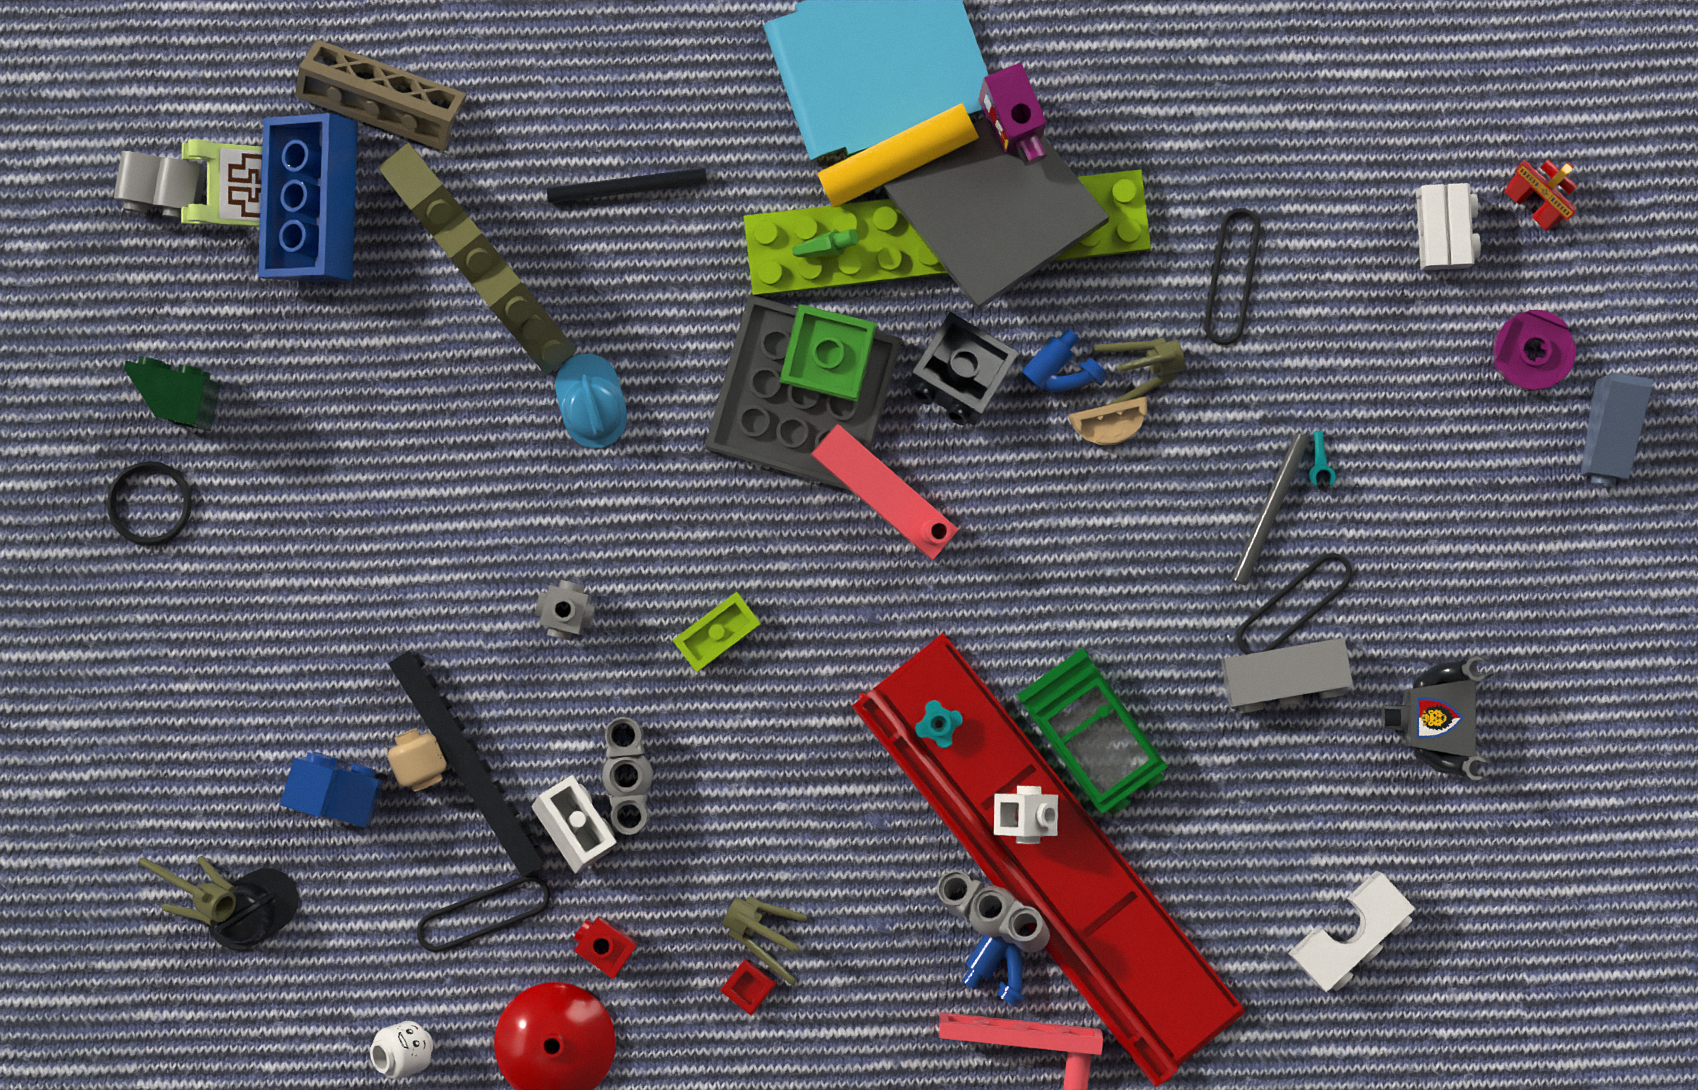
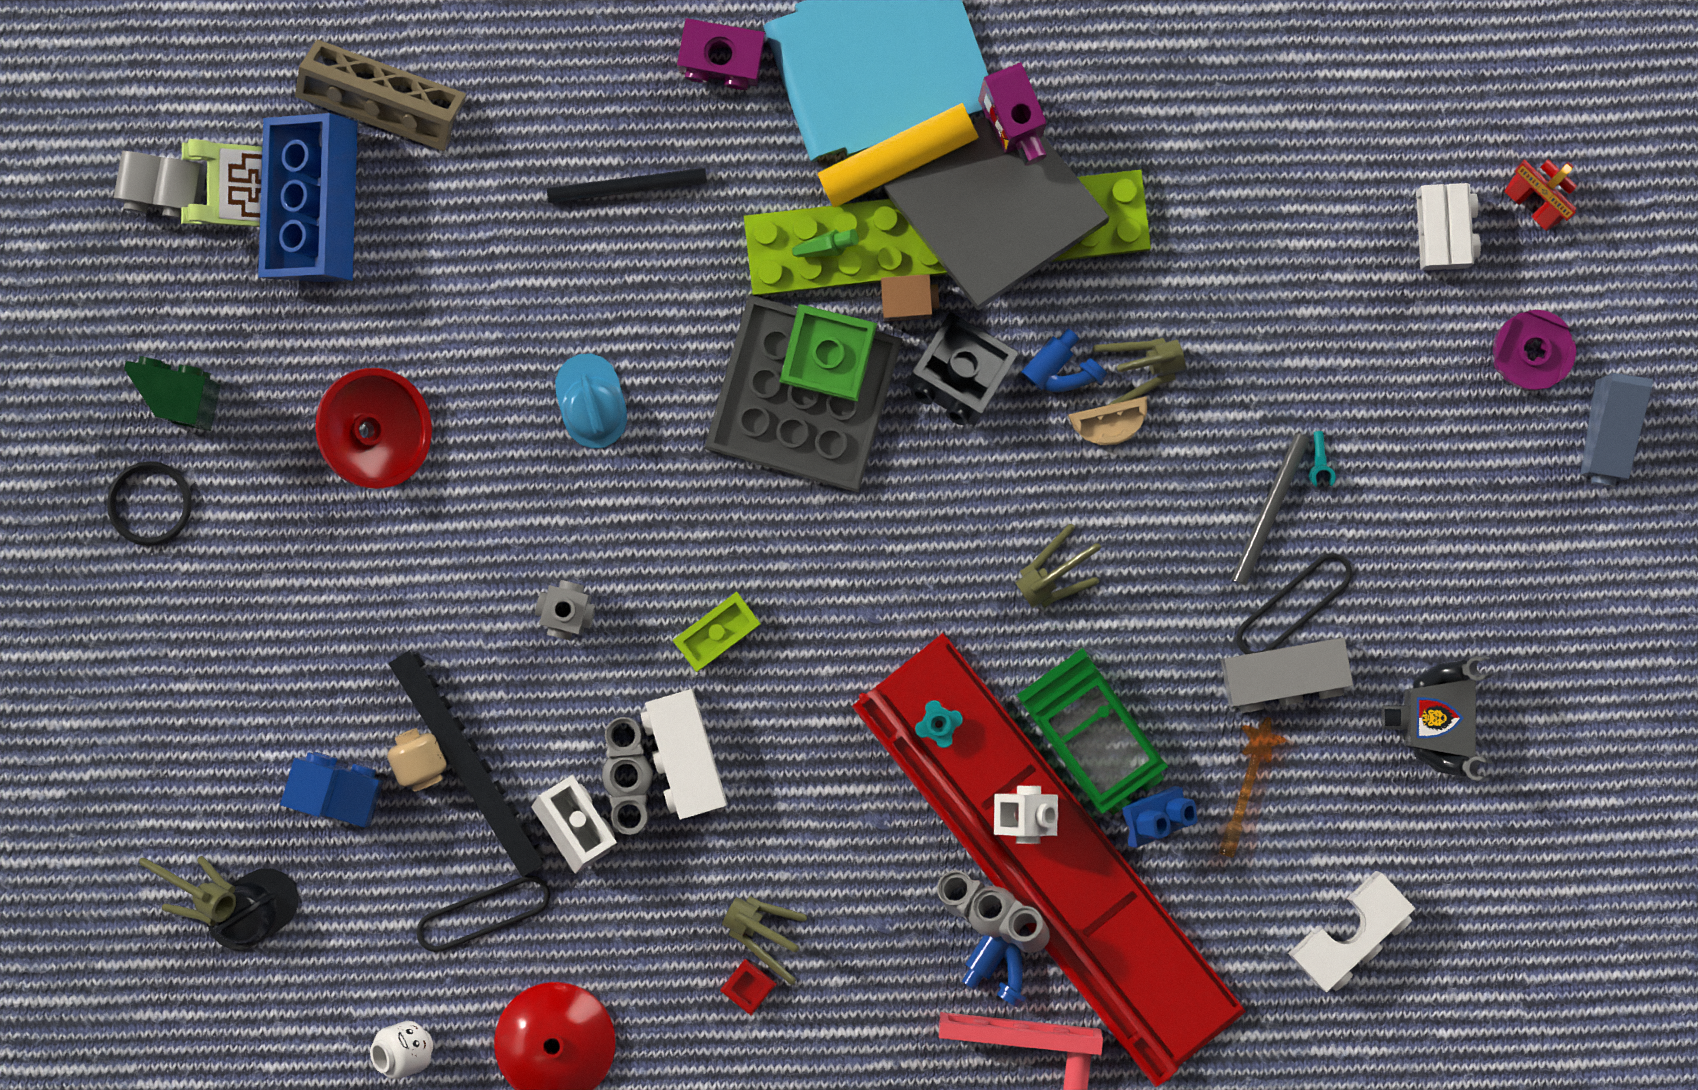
(395, 422): none -> red dish
(477, 258): olive arch -> none
(619, 950): red brick -> none
(684, 754): none -> white brick
(703, 37): none -> magenta brick
(884, 492): coral piece -> none
(908, 298): none -> medium nougat brick
(1038, 585): none -> olive plant
(1158, 816): none -> blue hips
(1237, 335): black piece -> none
(1260, 746): none -> clear orange piece

